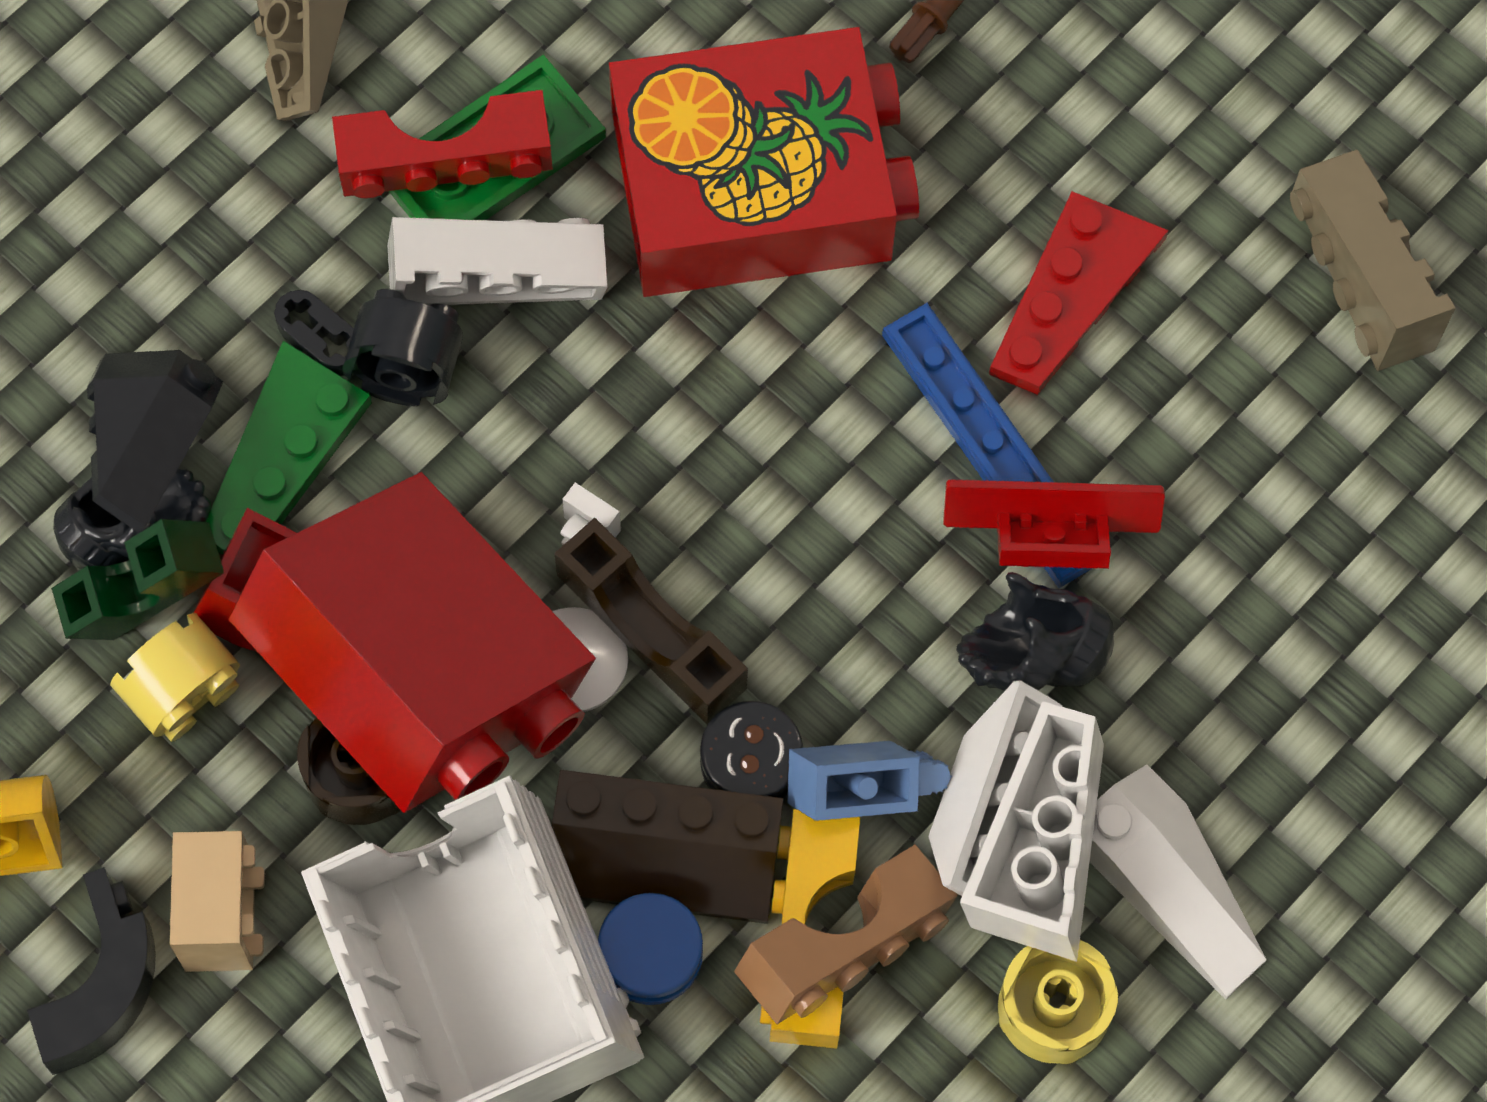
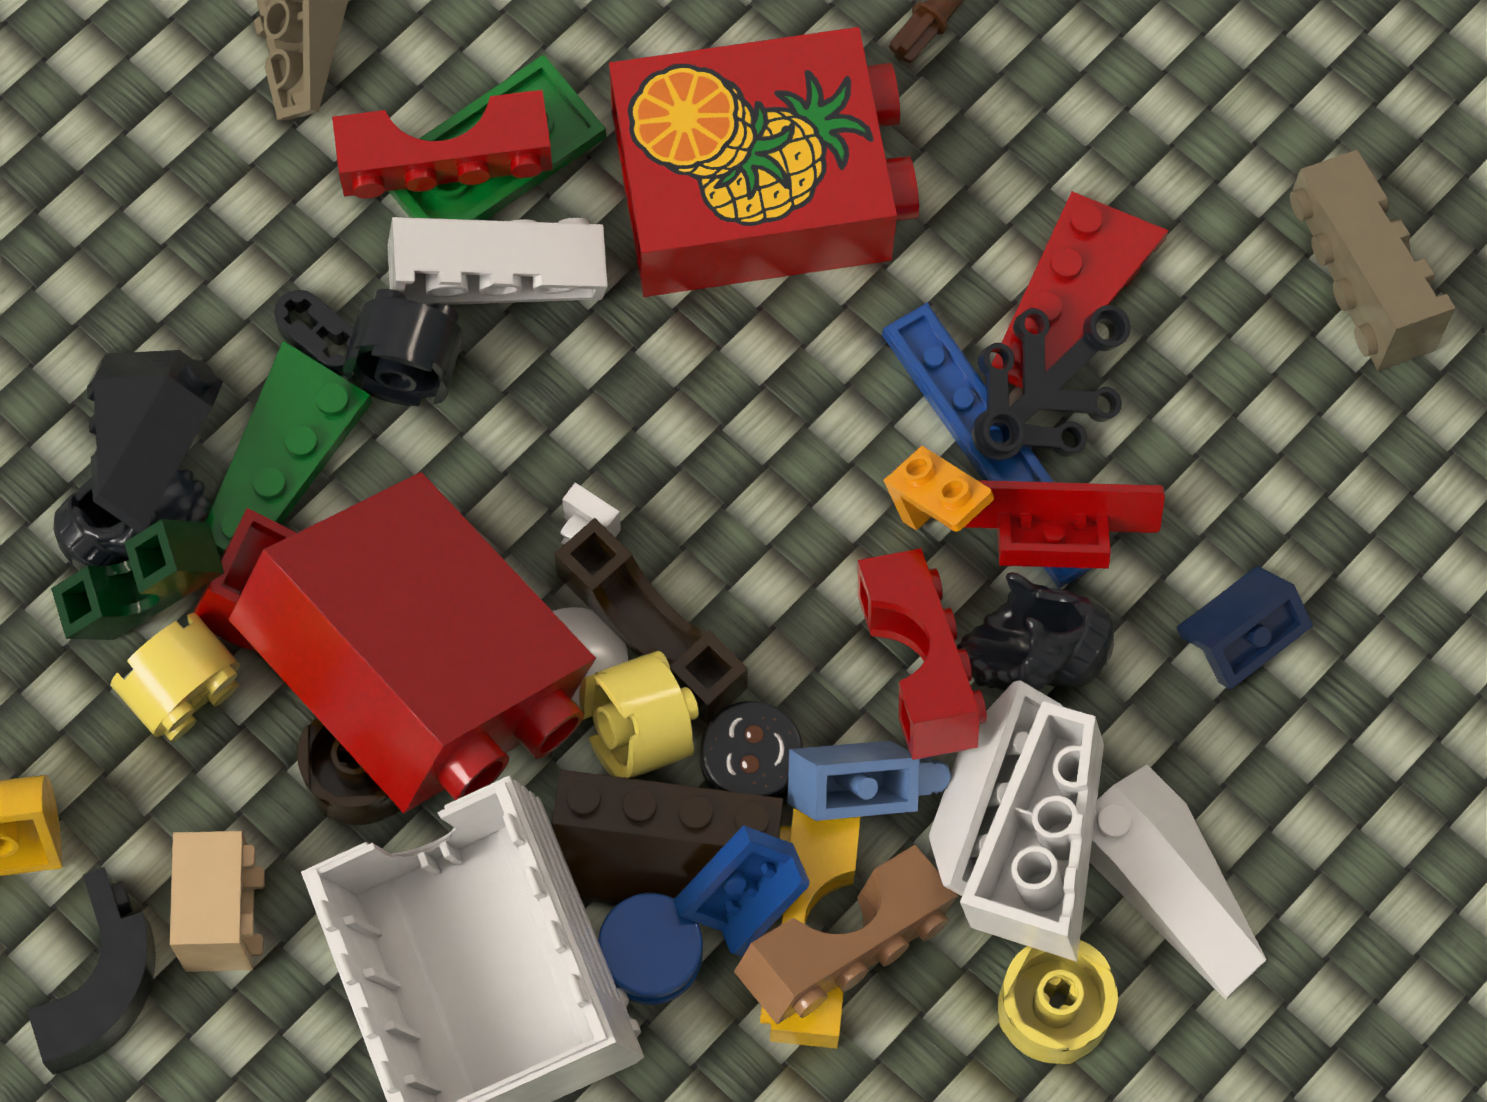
(638, 716): none -> light yellow brick
(744, 887): none -> blue bracket
(935, 488): none -> light orange bracket
(936, 701): none -> red arch
(1043, 389): none -> black plant
(1247, 625): none -> dark blue panel

